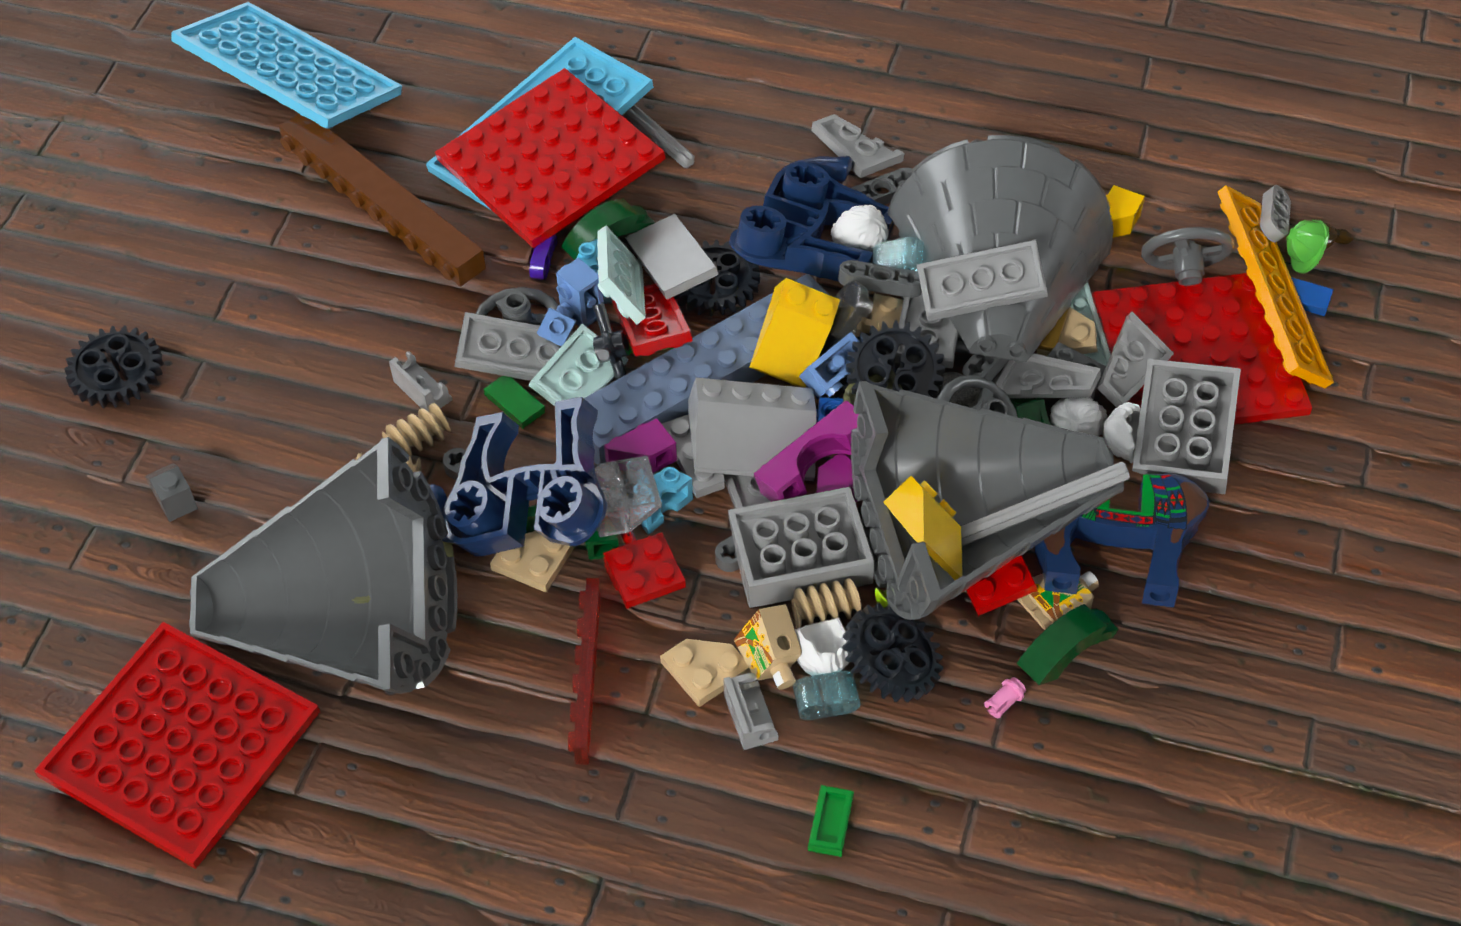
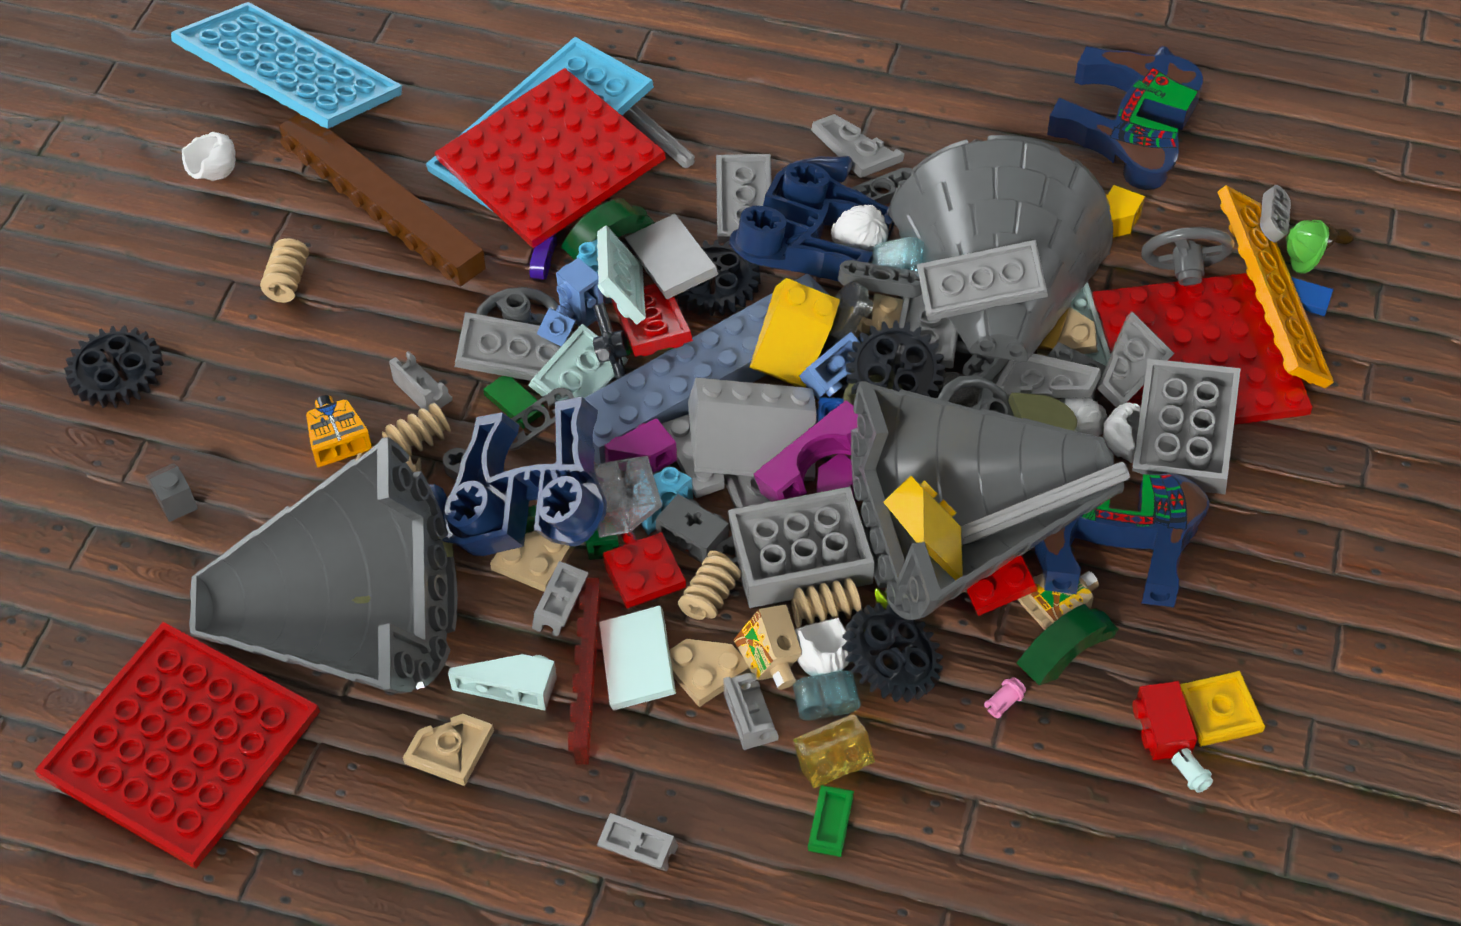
(209, 156): none -> white hair
(284, 270): none -> tan piece
(335, 431): none -> light orange torso
(450, 748): none -> tan plate
(511, 679): none -> light aqua slope
(537, 406): none -> dark grey beam
(559, 598): none -> light grey hinge
(637, 658): none -> light aqua tile
(637, 842): none -> light grey hinge
(691, 527): none -> dark grey brick
(709, 586): none -> tan piece
(740, 184): none -> light grey tile
(834, 750): none -> clear yellow brick
(1042, 409): none -> olive tile
(1157, 103): none -> dark blue animal
(1164, 720): none -> red brick
(1197, 777): none -> light aqua pin
(1221, 708): none -> yellow tile

